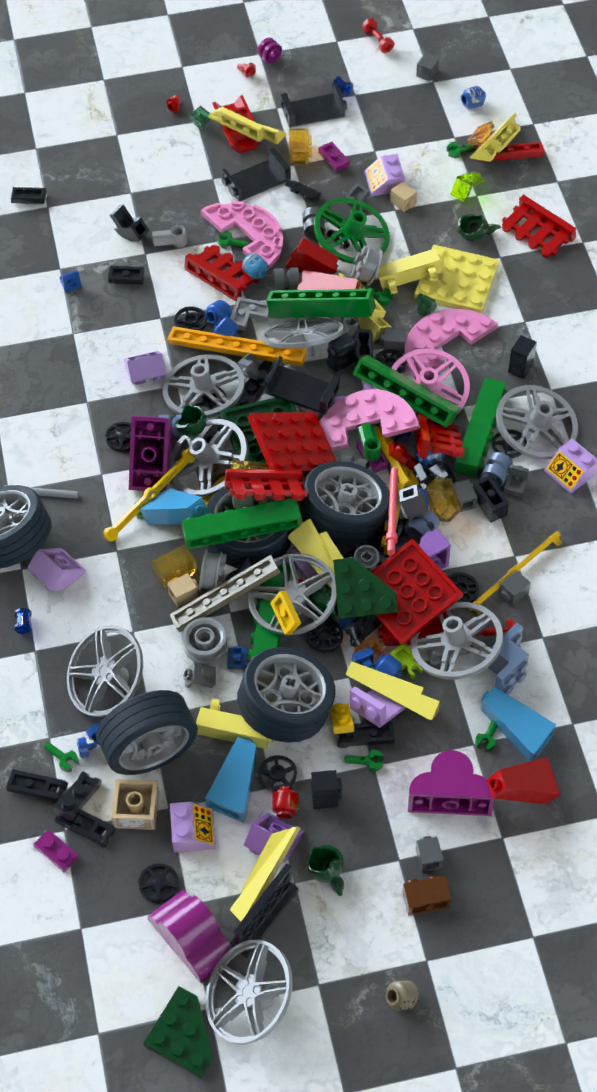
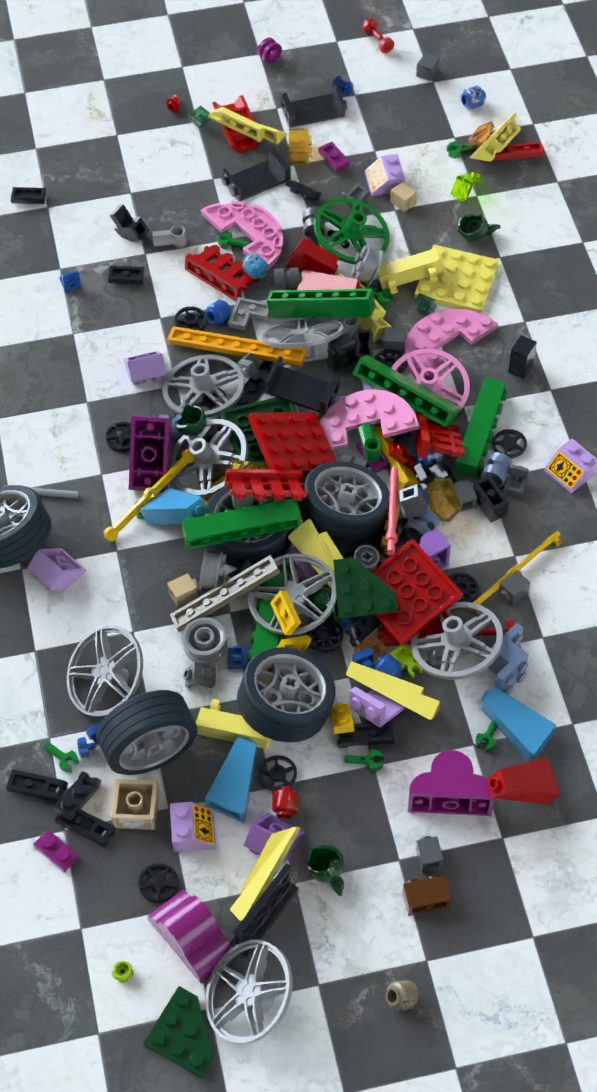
(22, 620): clear blue bush -> none
(118, 967): none -> lime plate
(174, 565): clear yellow brick -> none
(226, 327): blue head -> none
(248, 70): red plate -> none
(300, 643): none -> yellow plate
(325, 789): black brick -> none
(536, 419): light grey wheel -> none
(543, 218): red fence -> none

